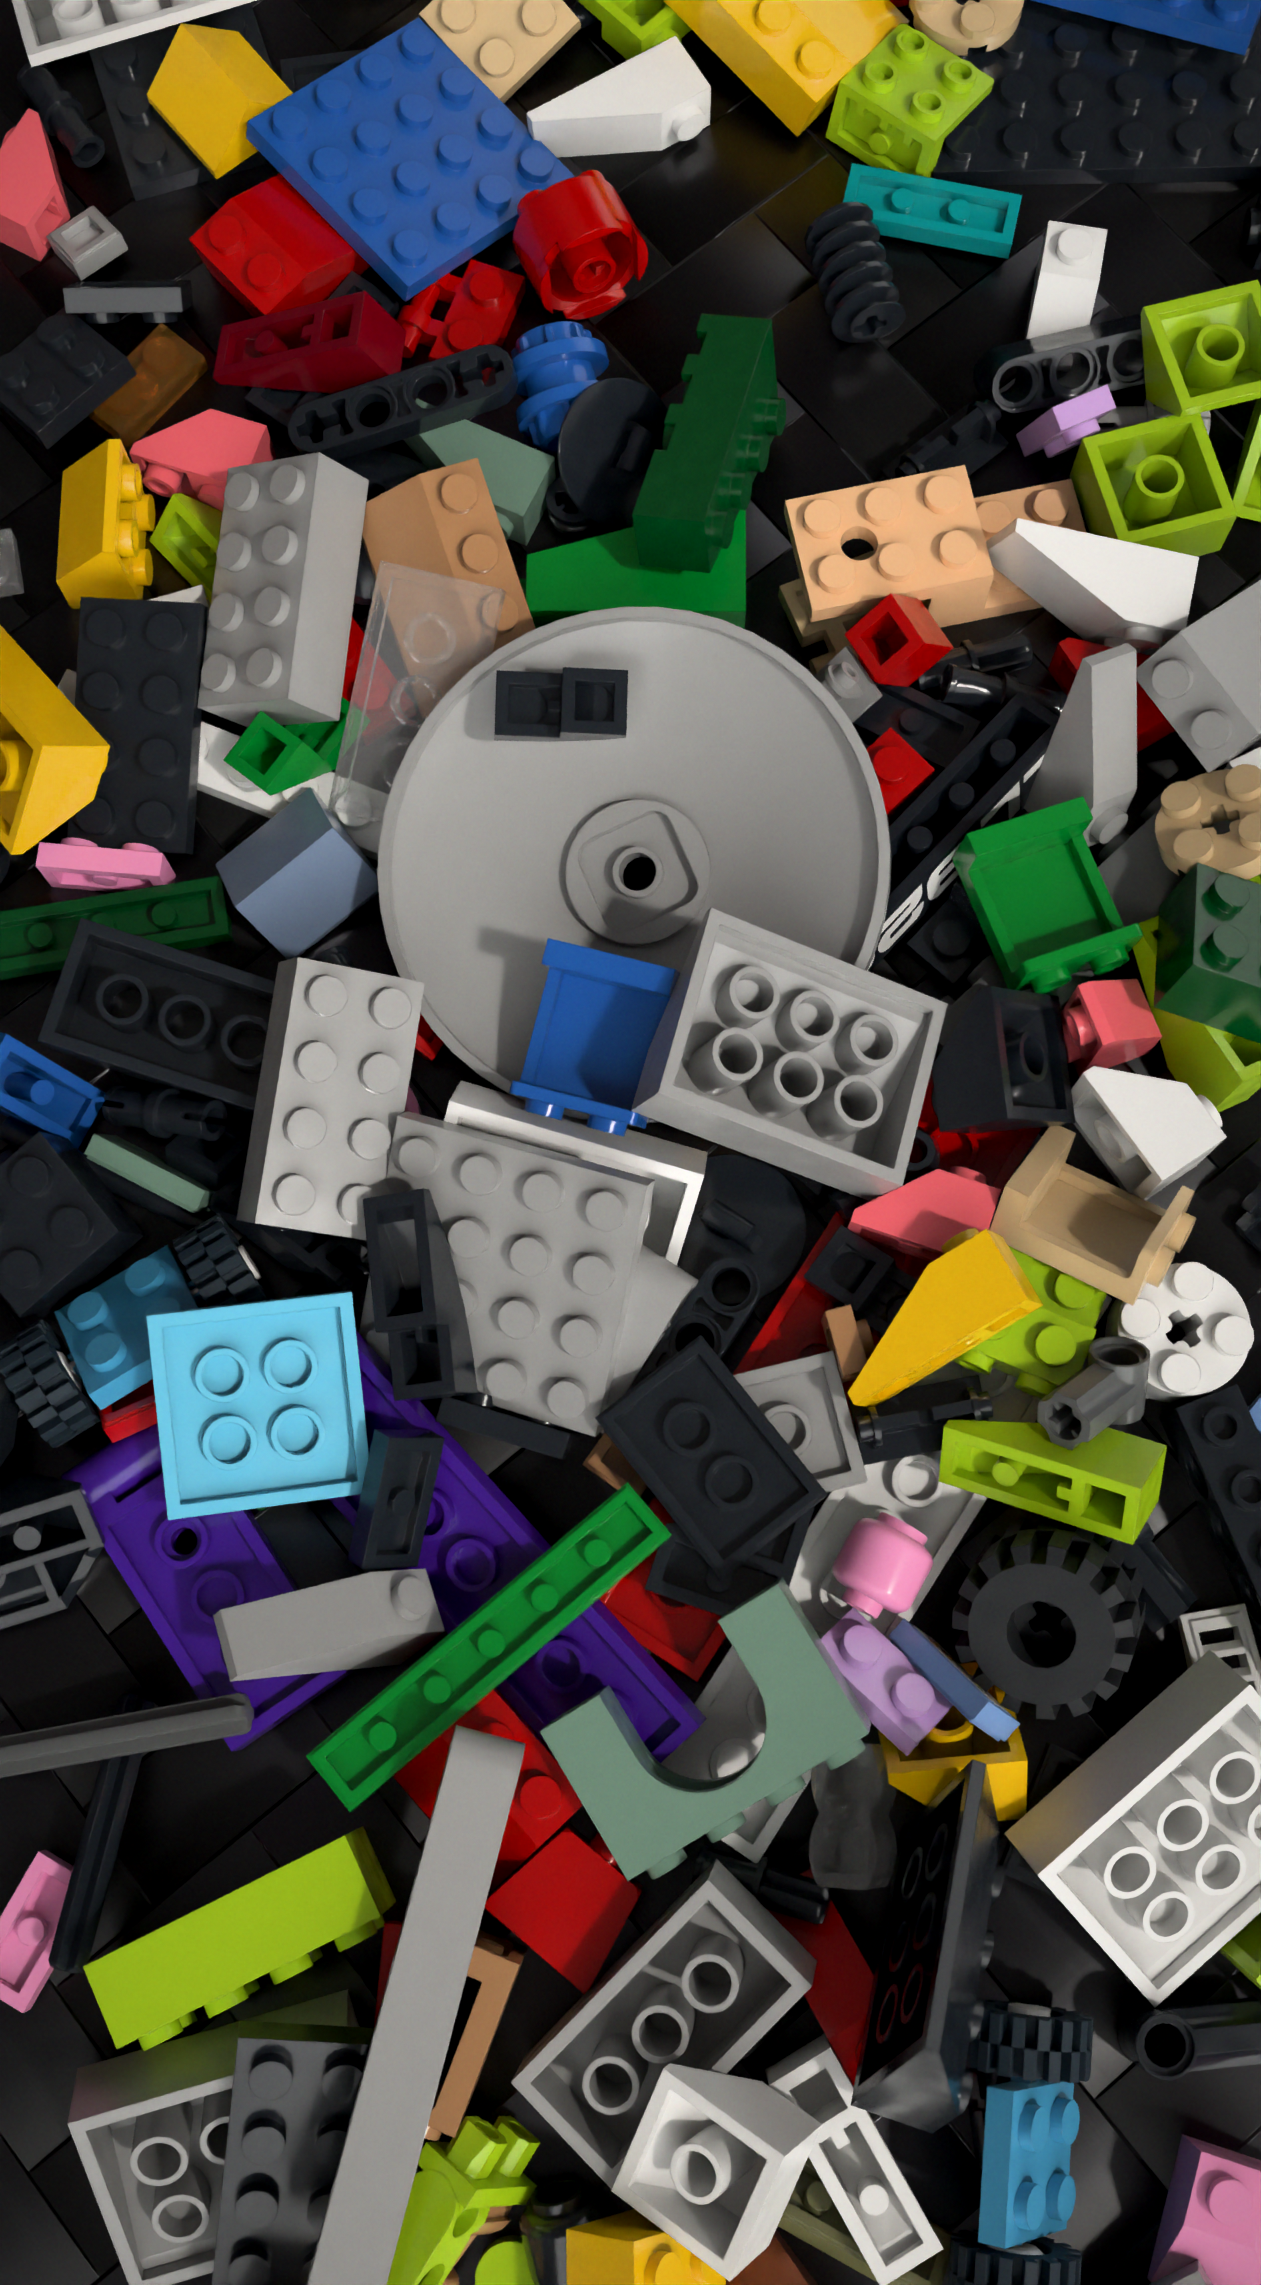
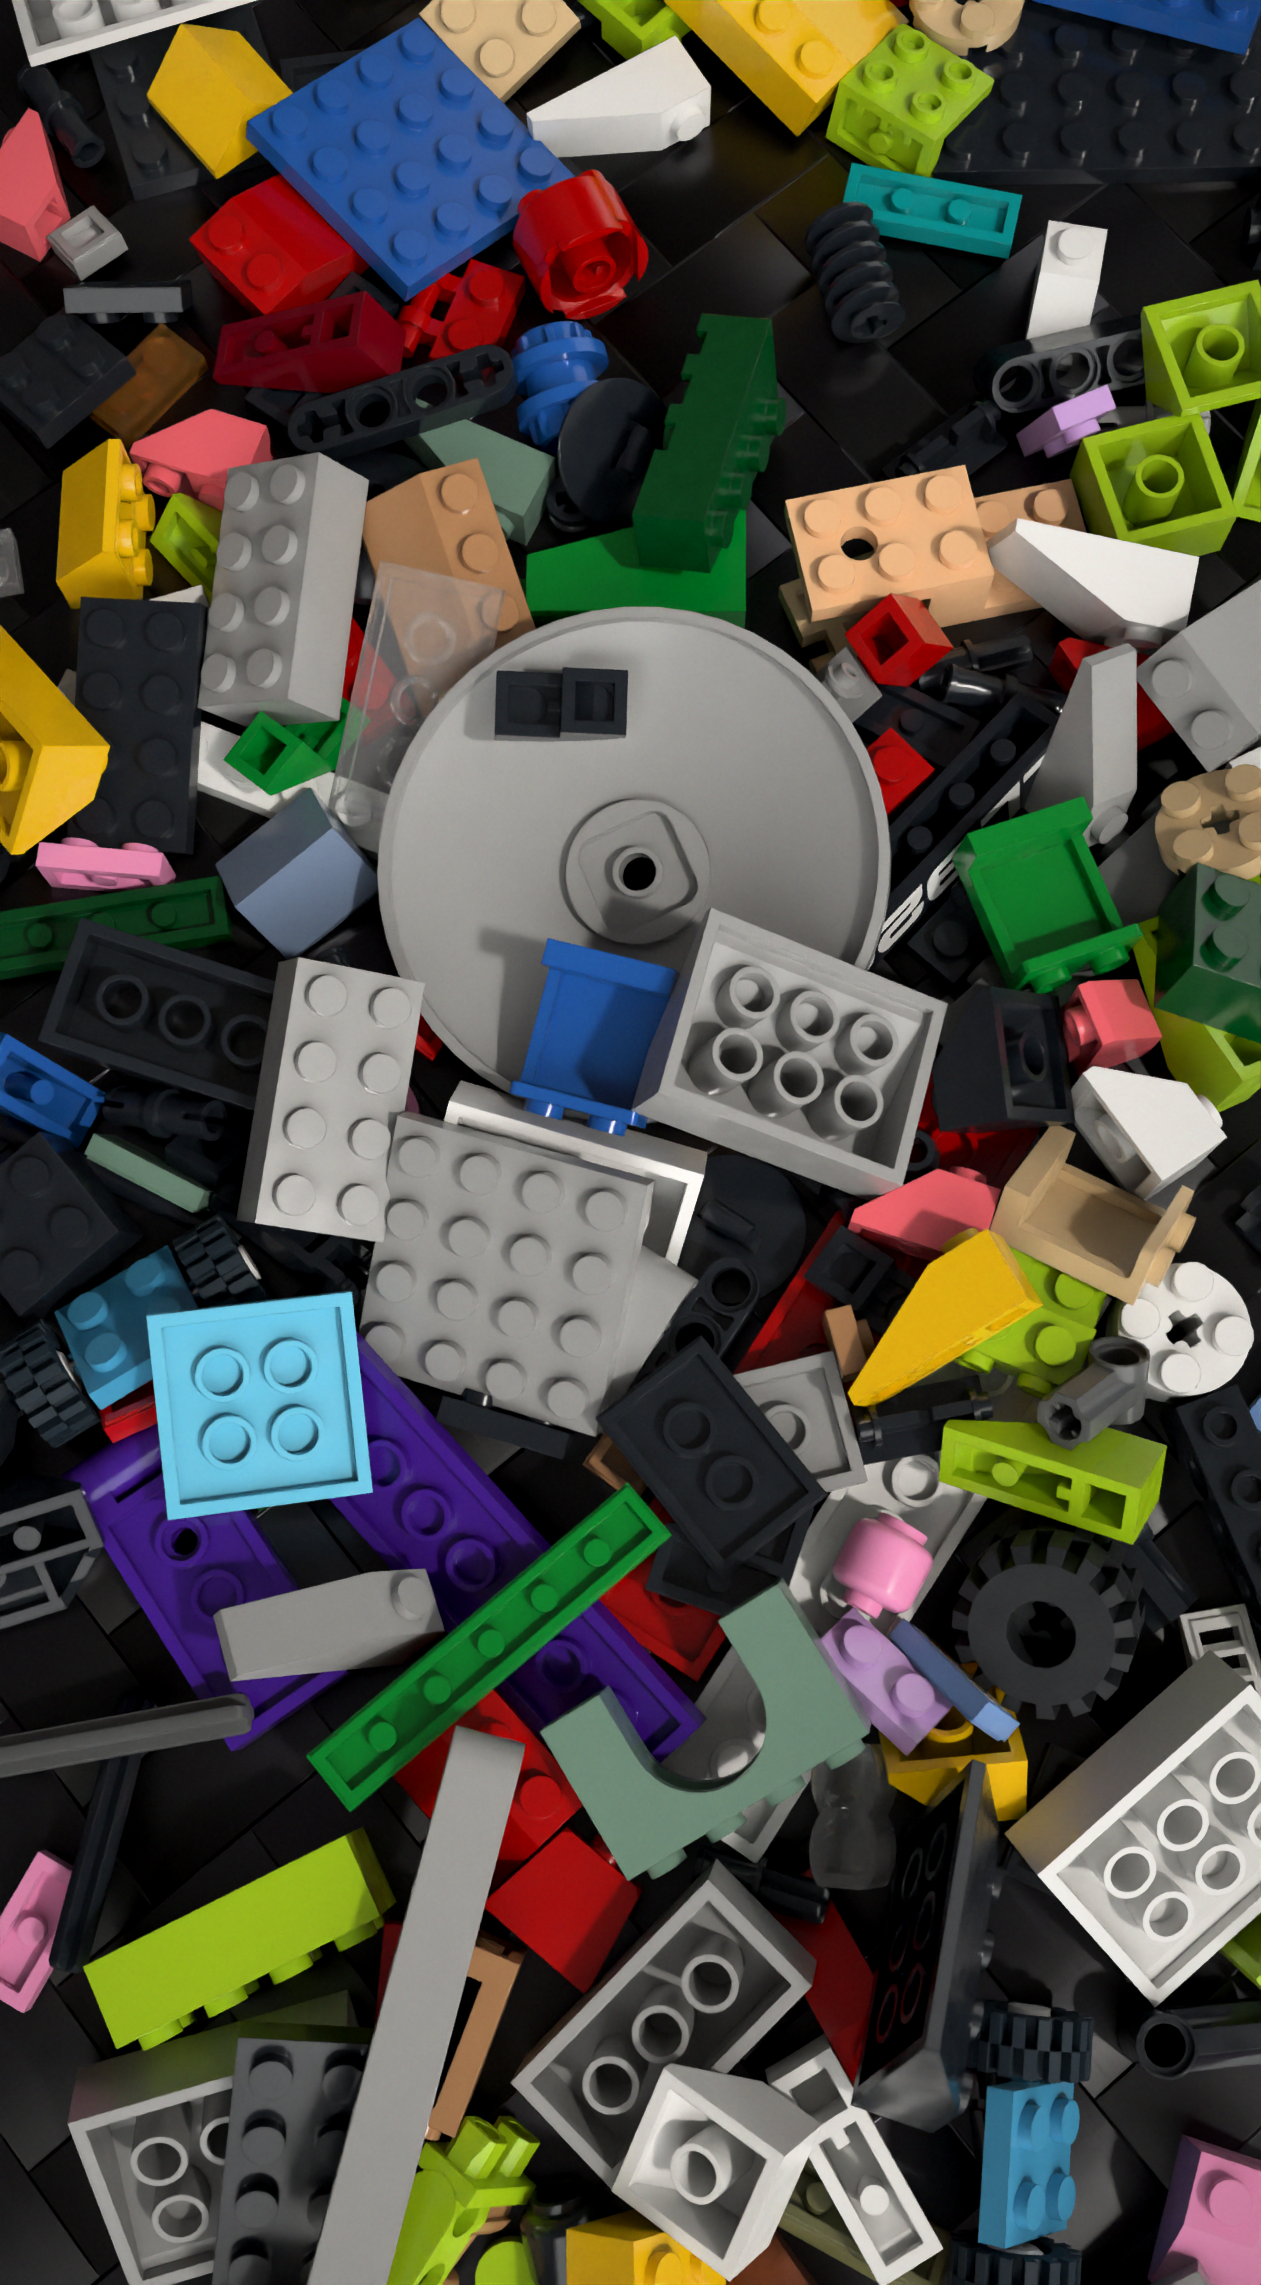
(395, 1498): black plate -> none
(417, 1298): black slope -> none

